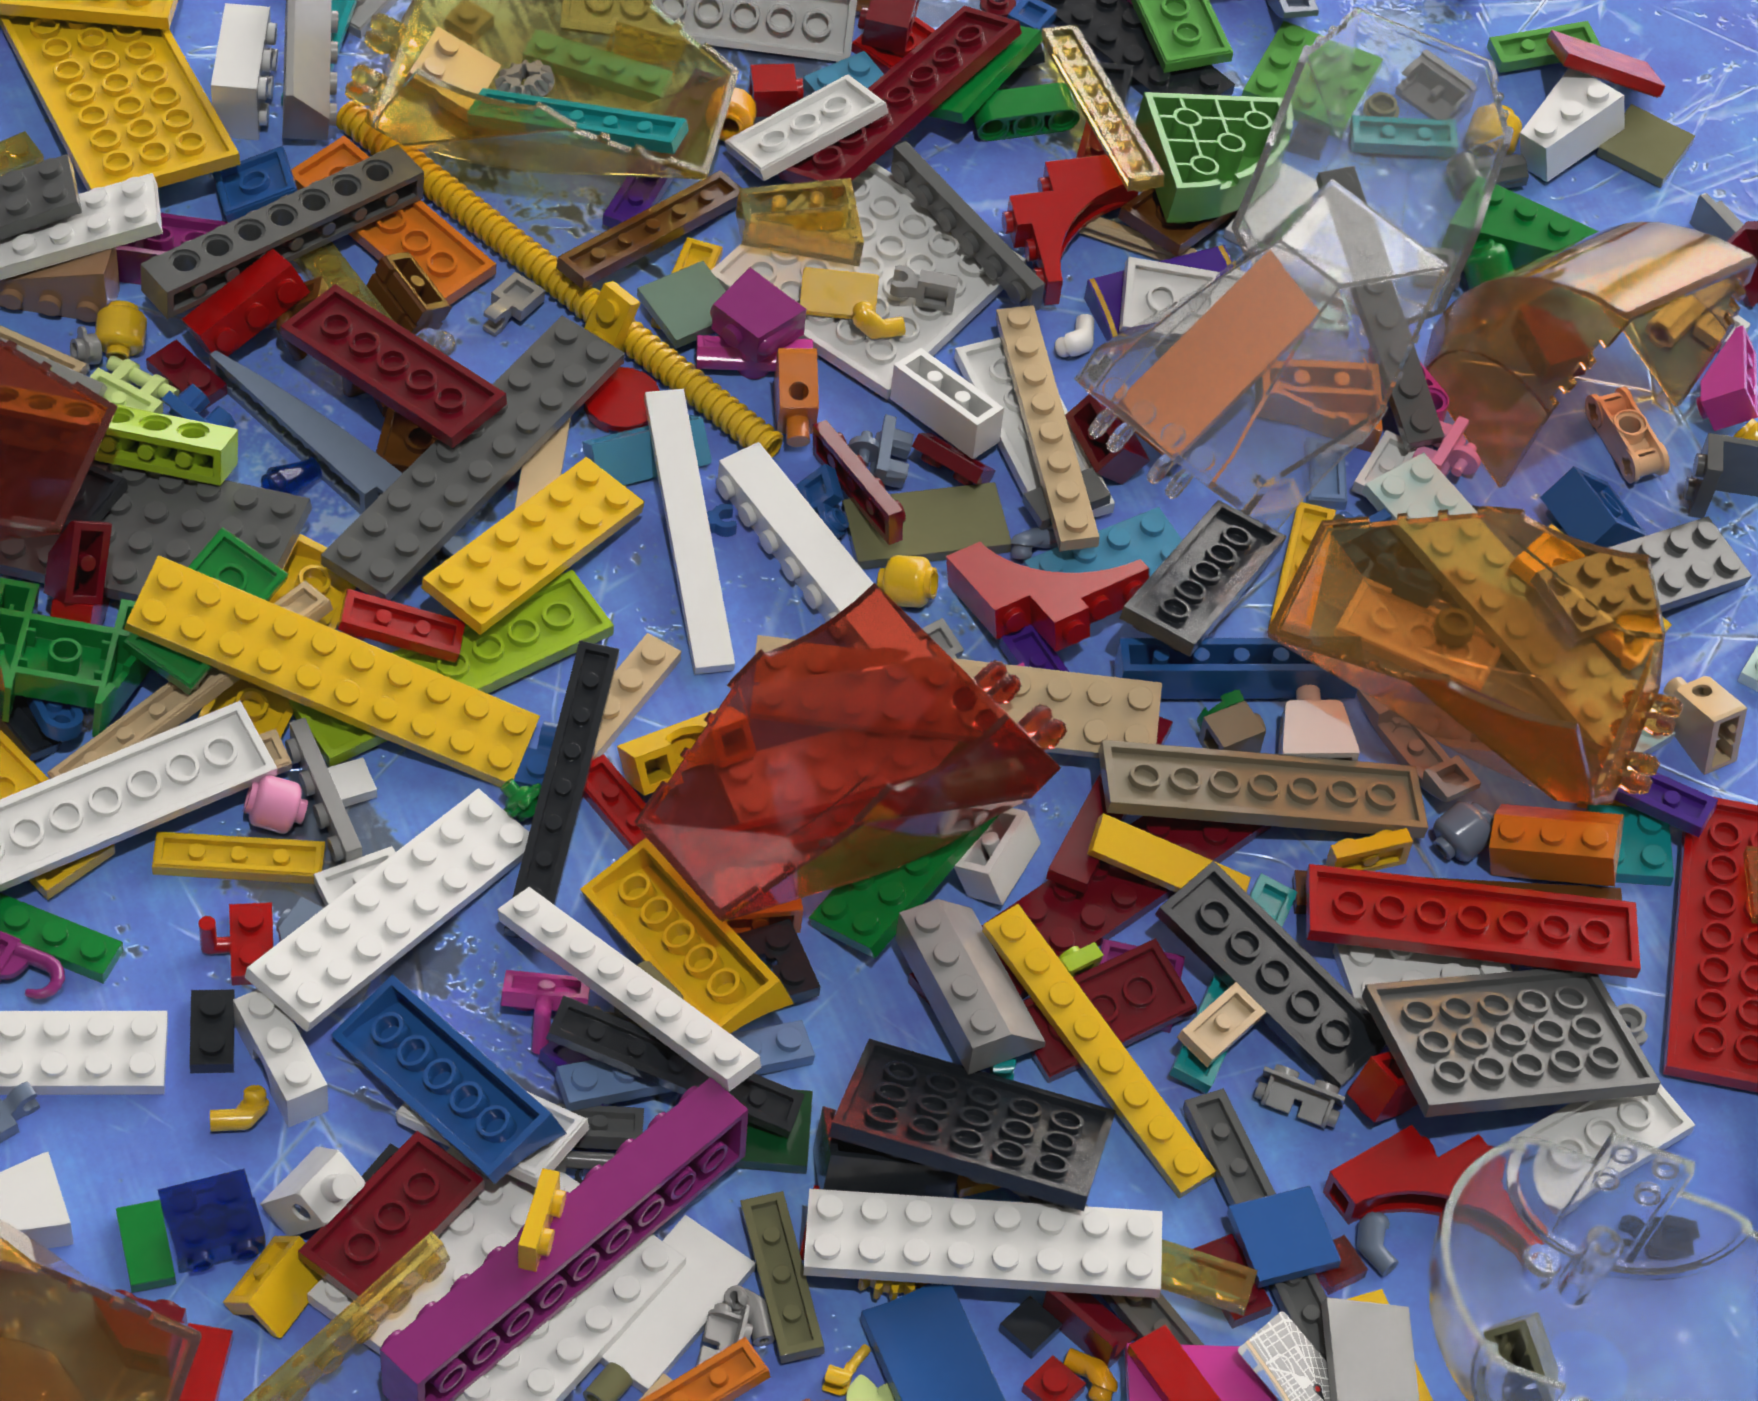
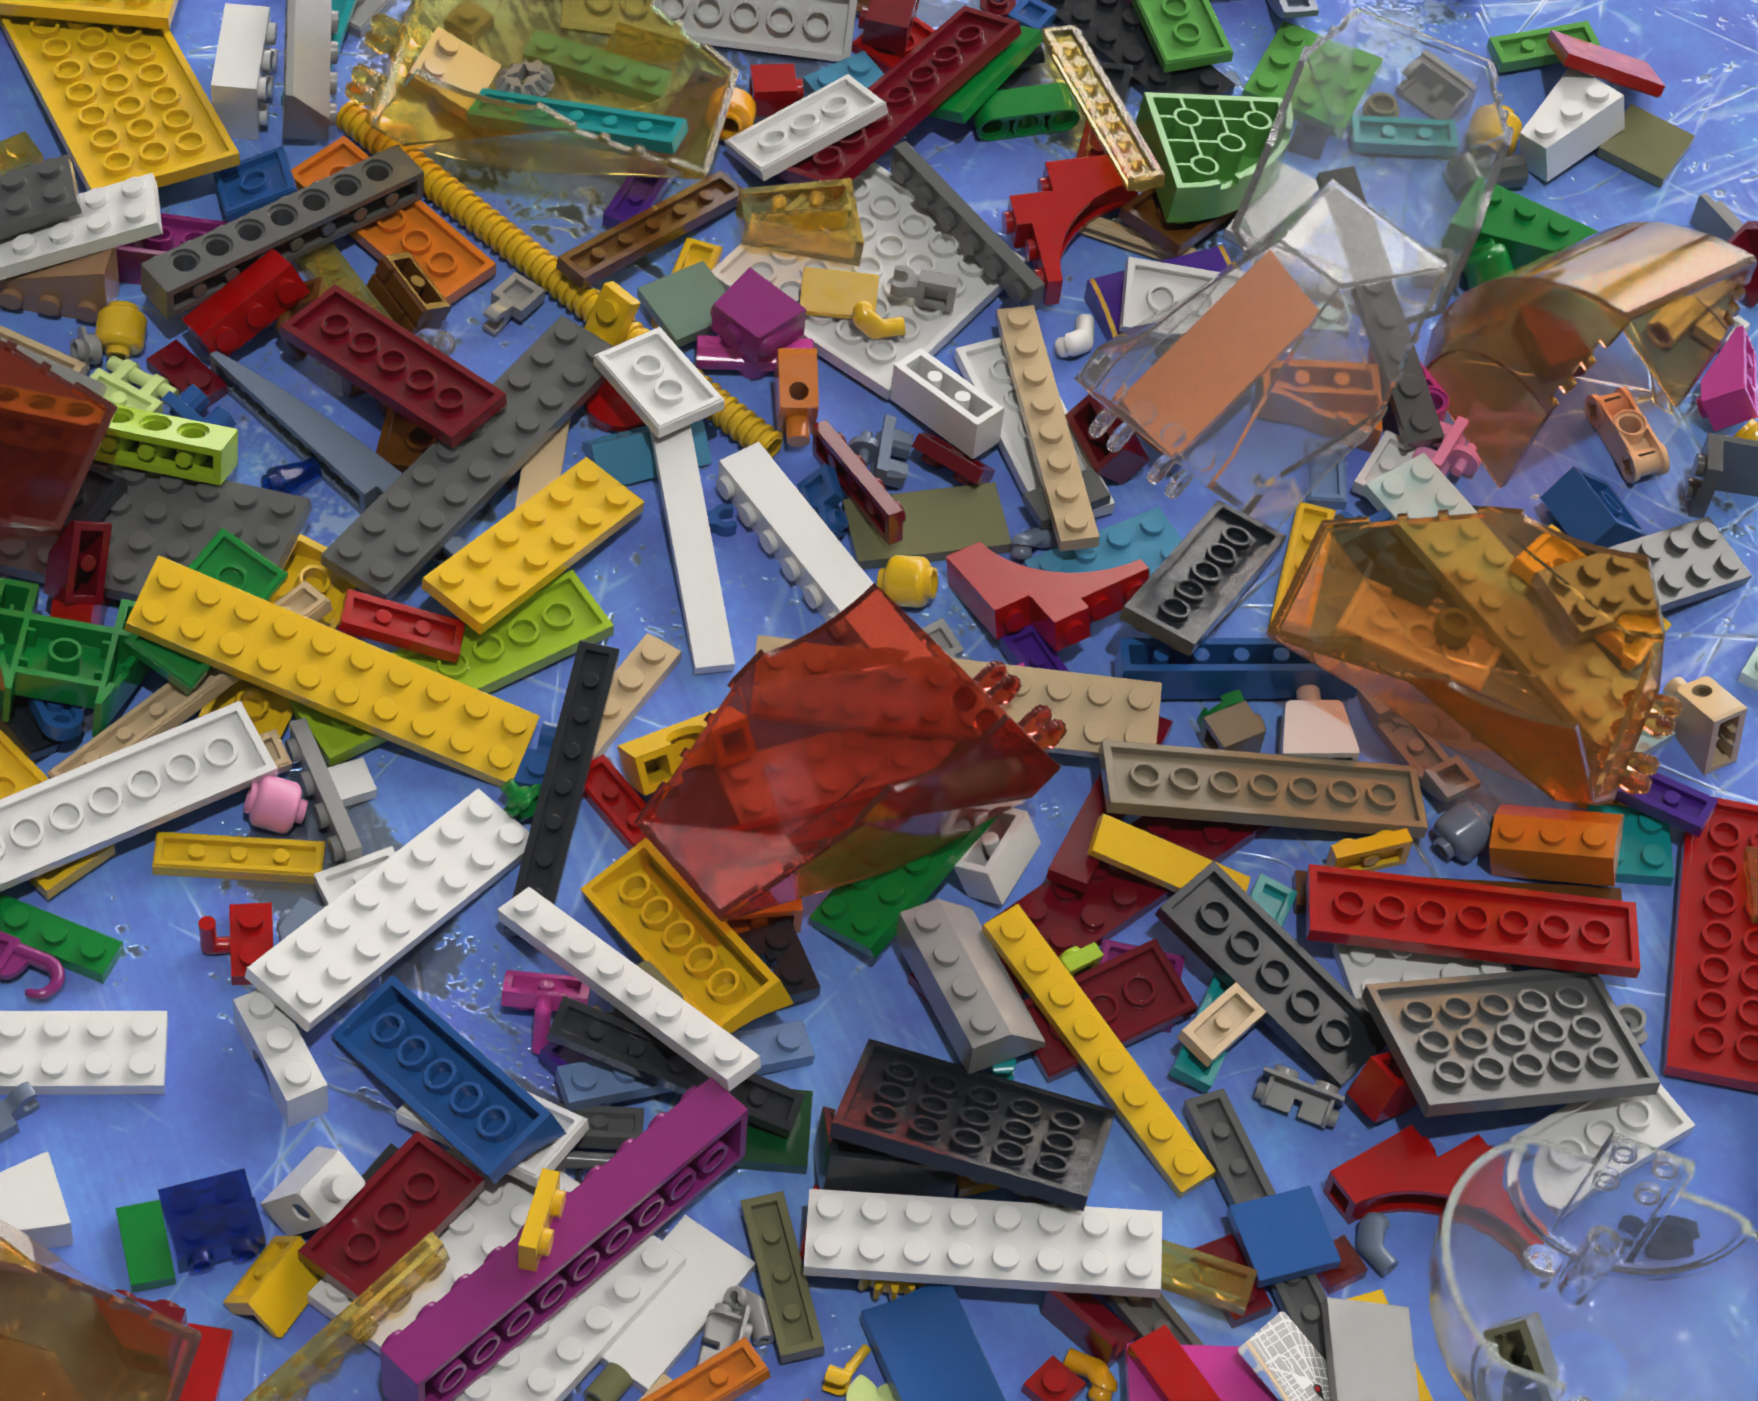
(212, 1031): black plate -> none
(244, 1115): yellow arm -> none
(659, 382): none -> white tile
(1030, 1327): black tile -> none

